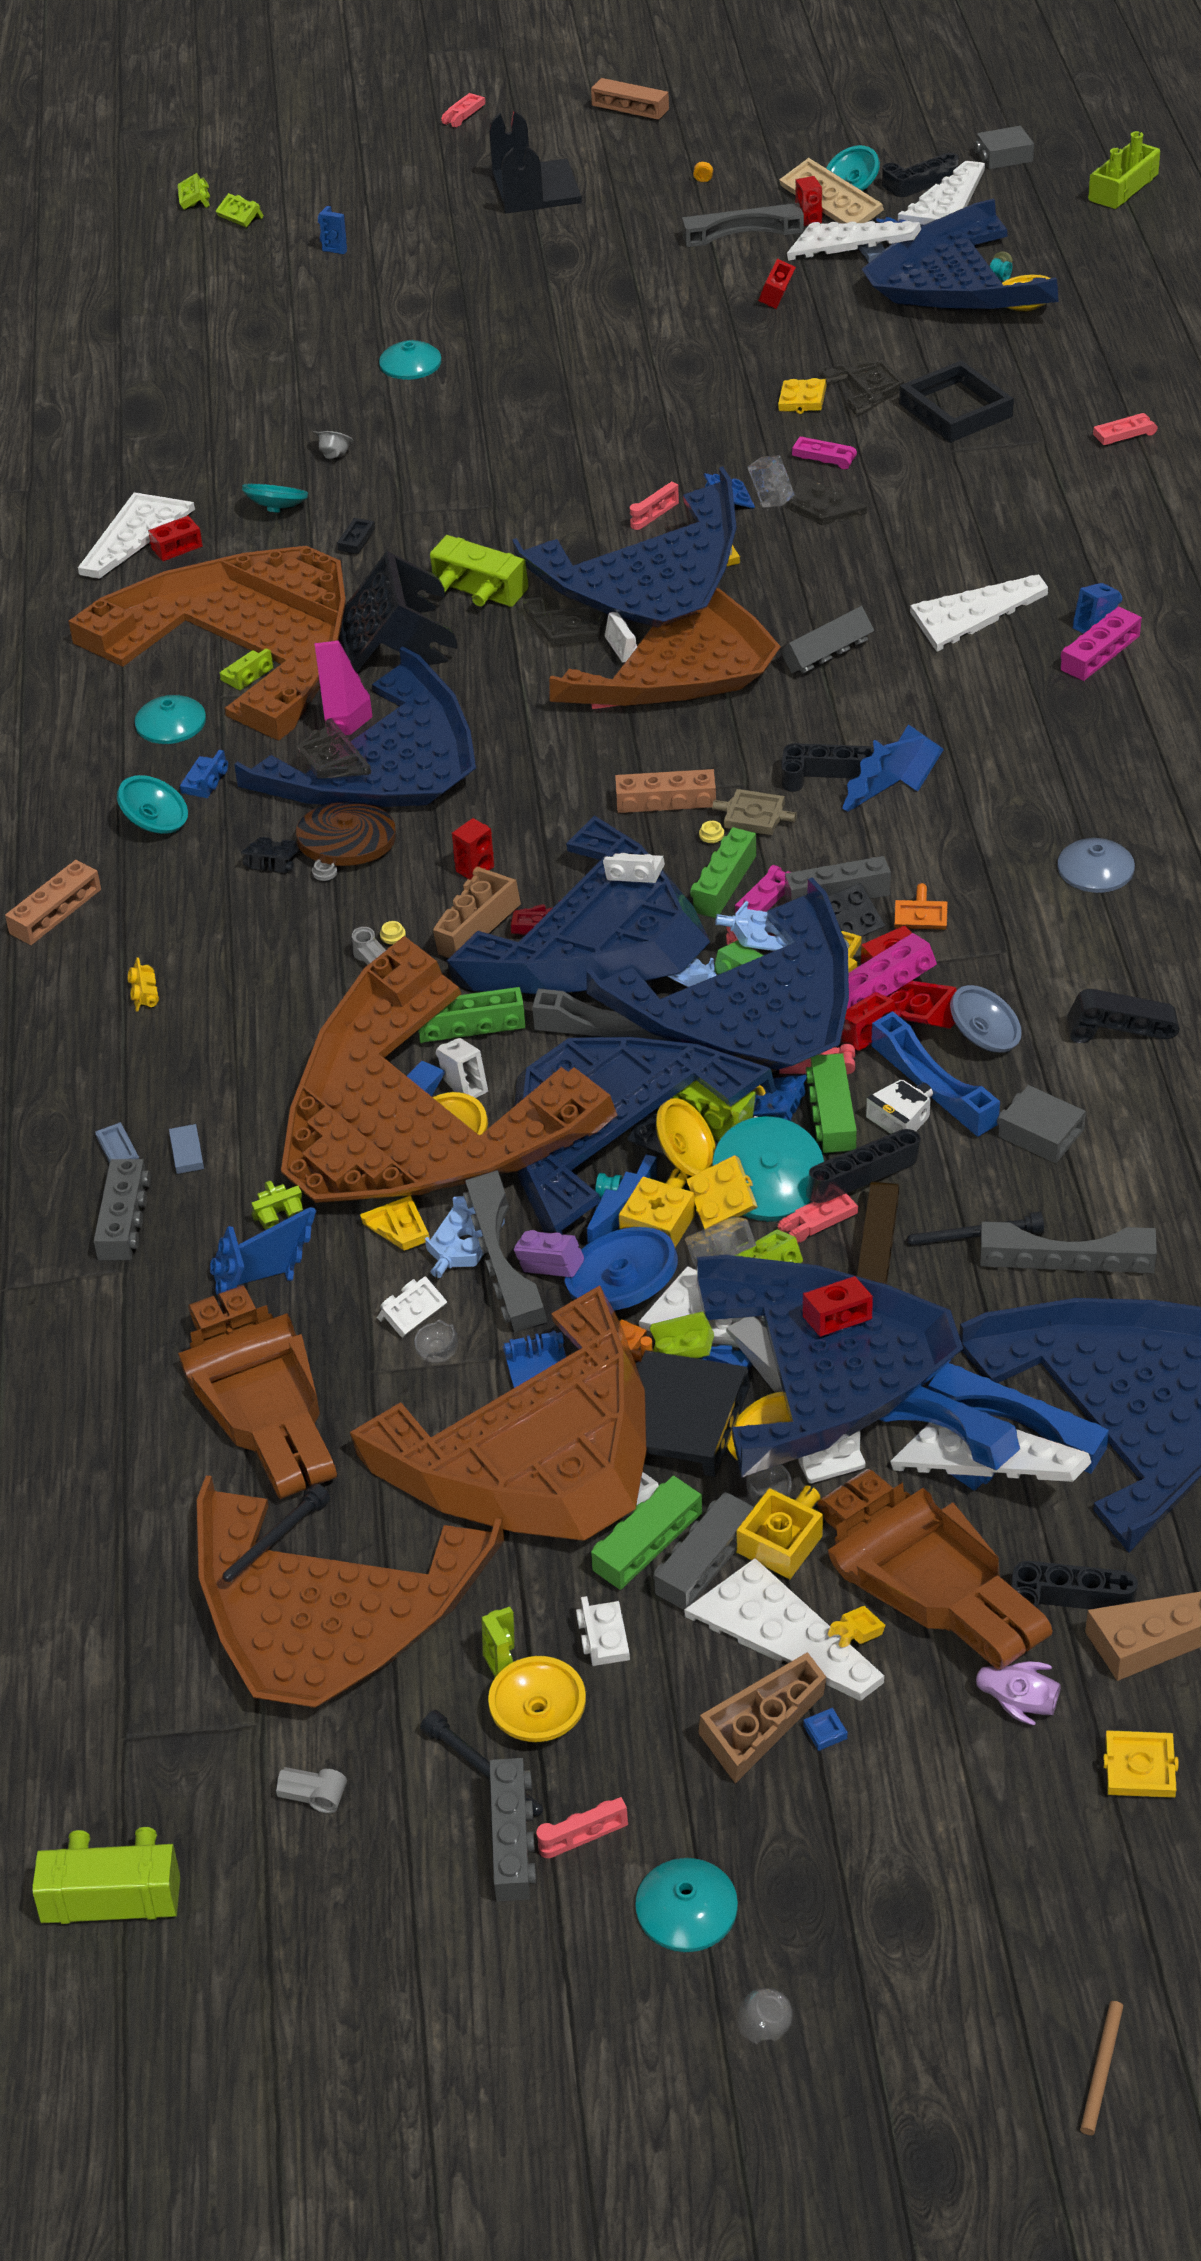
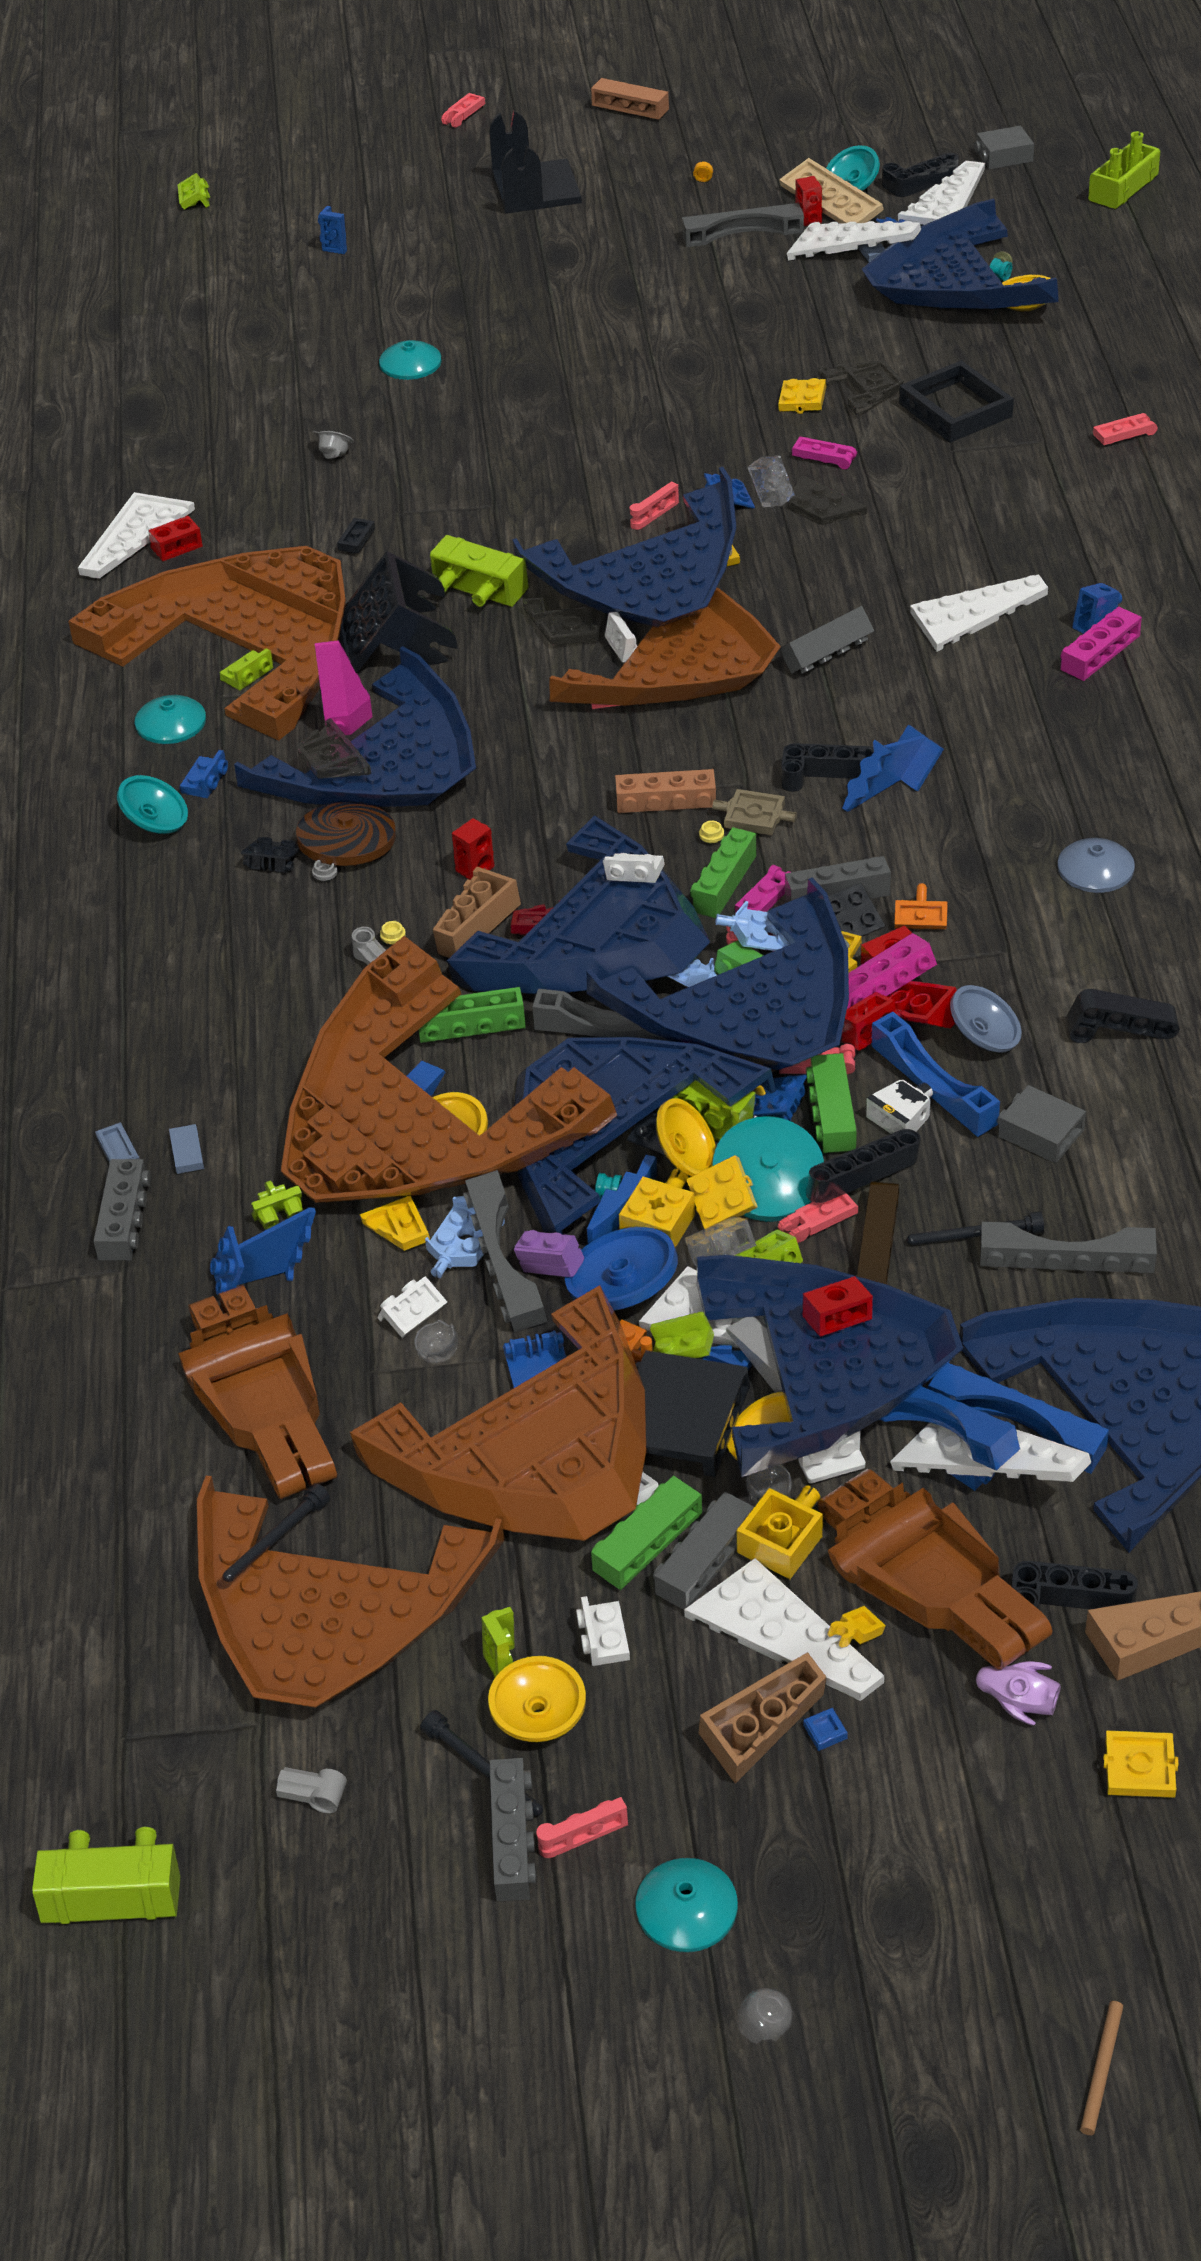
(53, 902): nougat brick -> none
(143, 985): yellow hinge -> none
(239, 210): lime bracket -> none
(274, 496): teal dish -> none
(461, 1061): white torso -> none
(776, 283): red brick -> none

